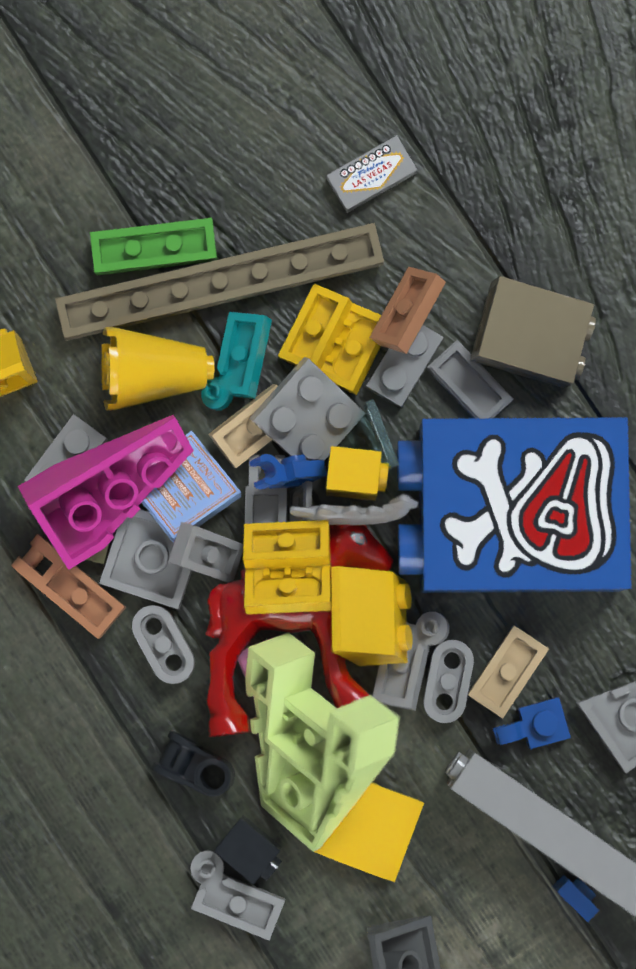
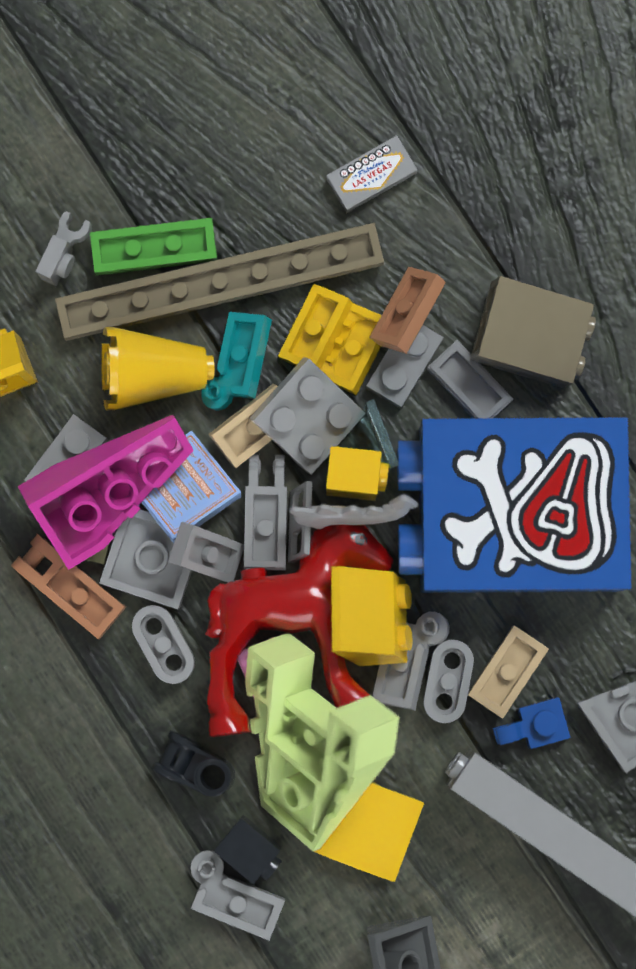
(57, 257): none -> light grey plate
(287, 567): yellow slope -> none
(288, 473): blue plate -> none
(578, 896): blue plate -> none

